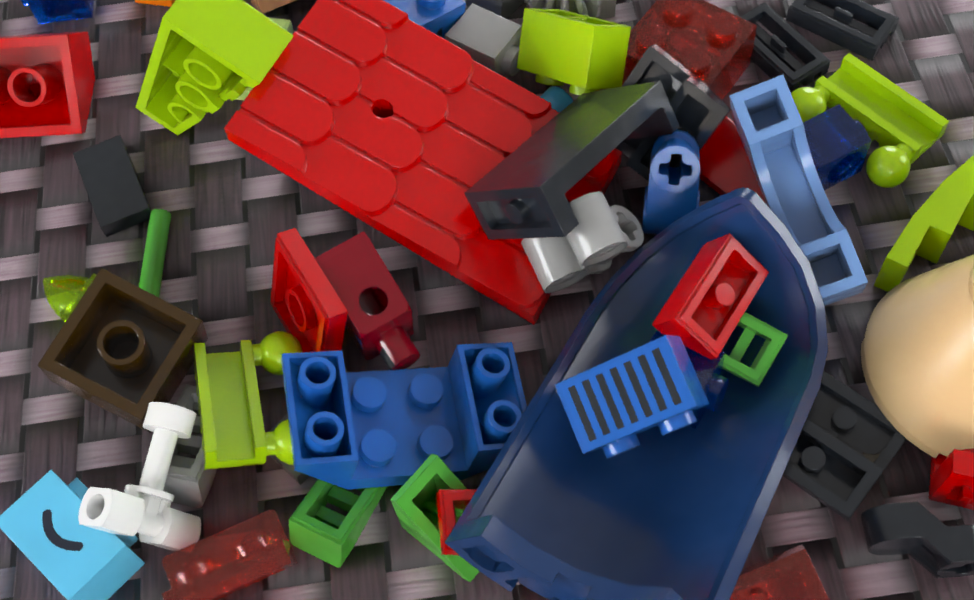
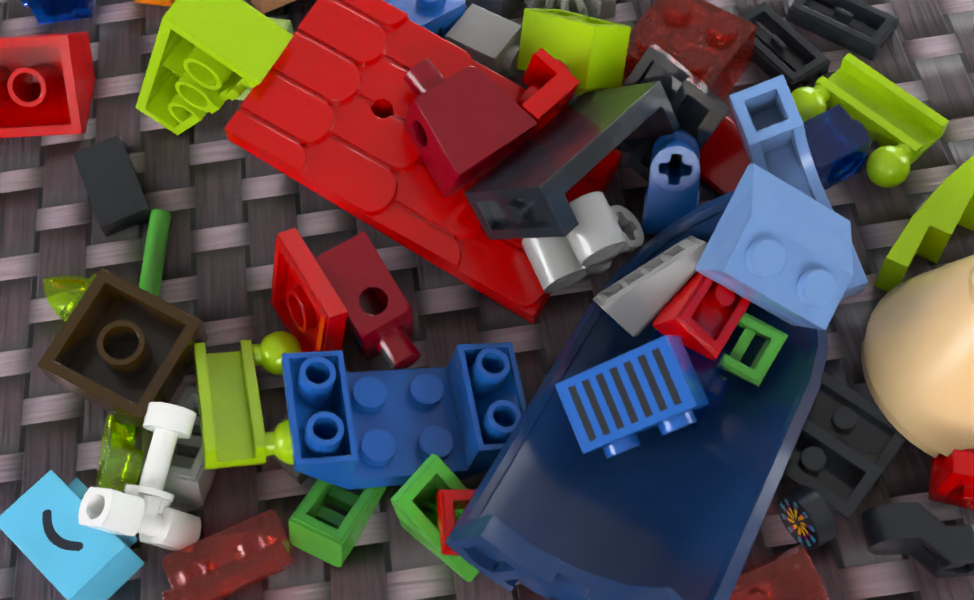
(118, 459): none -> clear neon green plate
(462, 124): none -> dark red torso
(549, 88): none -> red bracket
(649, 288): none -> light grey slope
(781, 251): none -> medium blue slope
(807, 517): none -> black tile

